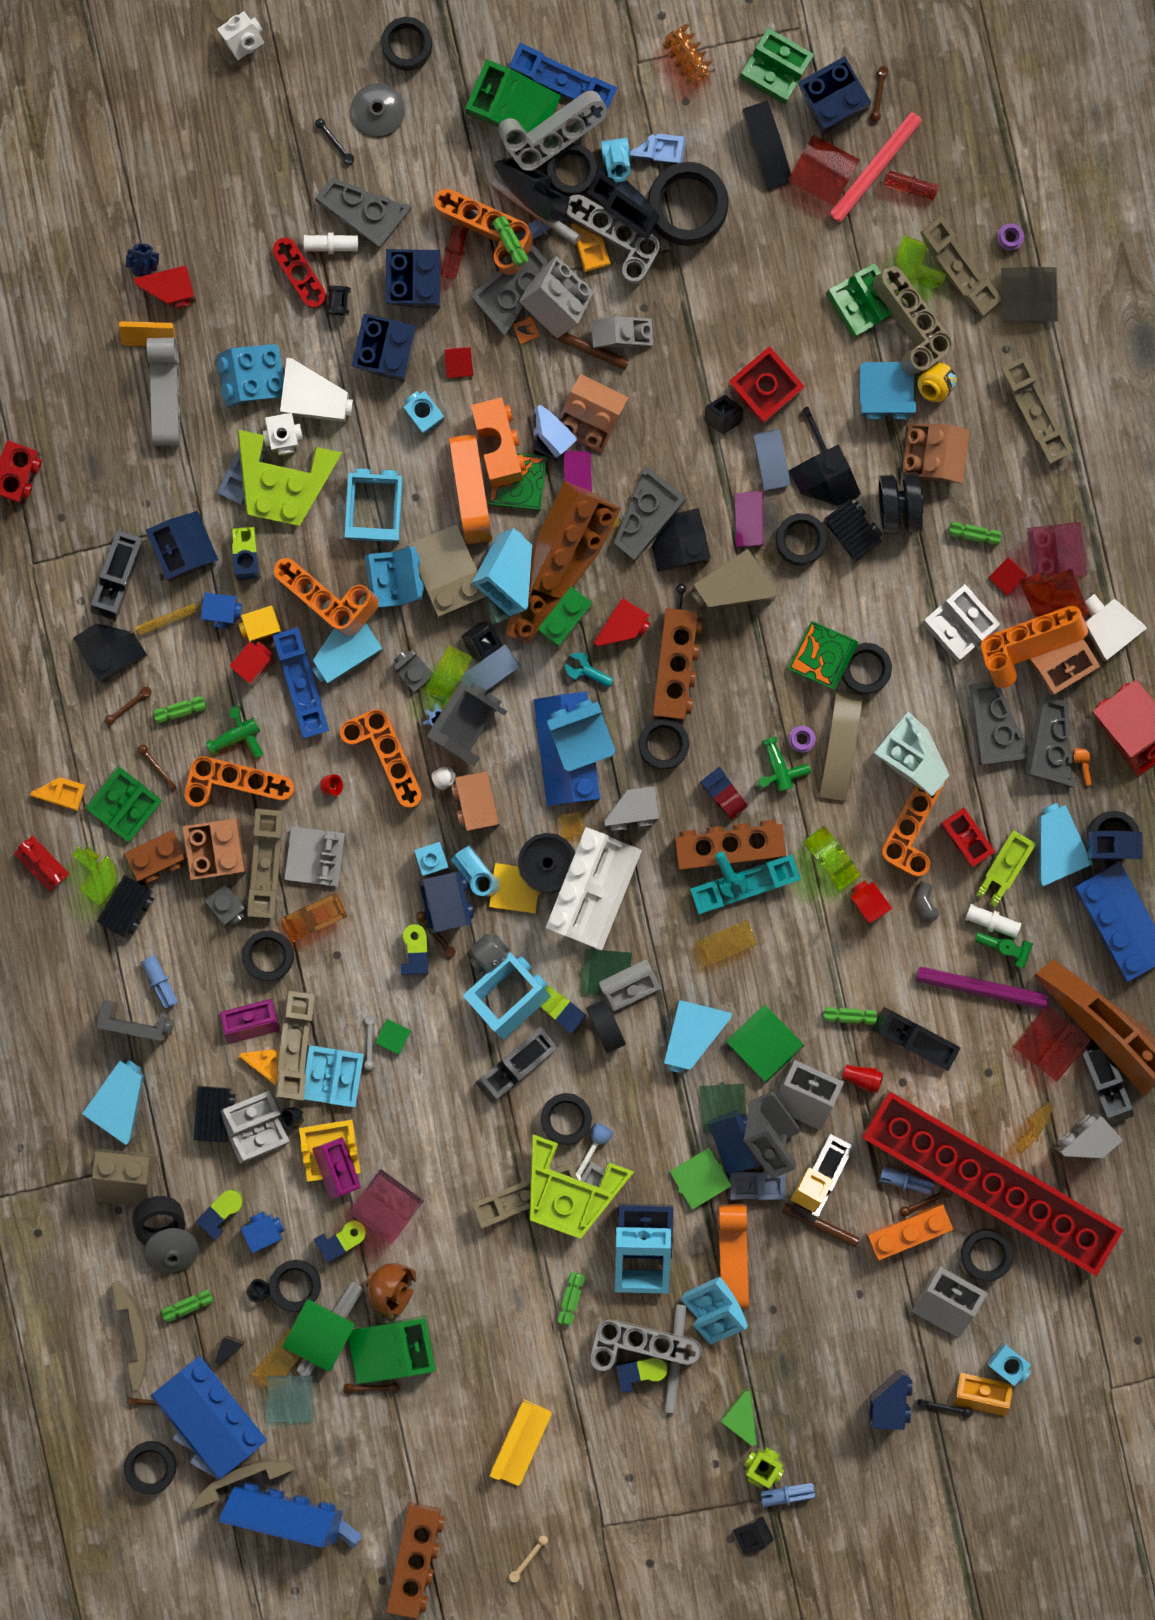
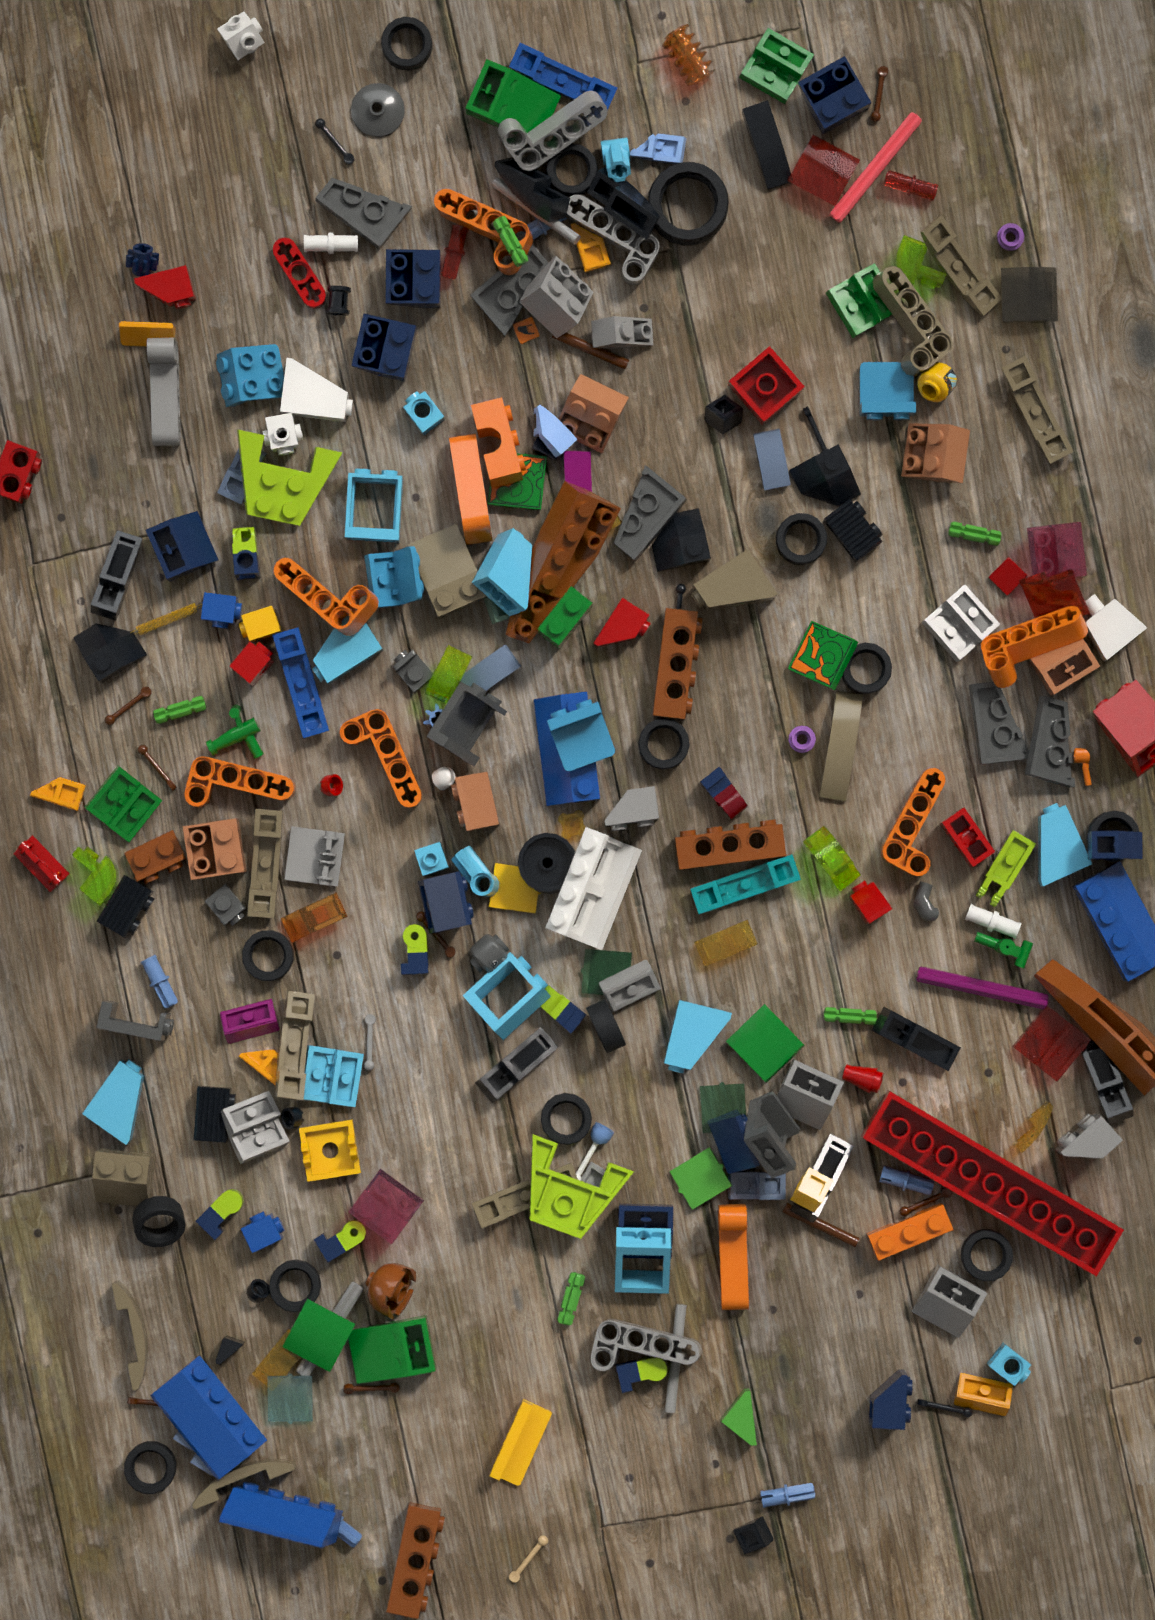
(170, 1242): dark grey dish -> none
(187, 1305): bright green axle -> none
(336, 1168): magenta slope -> none
(393, 1036): green tile -> none
(458, 362): red slope -> none
(481, 640): black slope -> none
(587, 670): teal bar -> none
(715, 1310): medium azure slope -> none
(729, 876): teal bar -> none
(749, 519): magenta slope -> none
(768, 1476): lime brick -> none
(779, 770): green piece -> none
(904, 503): black wheel -> none
(913, 755): light aqua wedge -> none

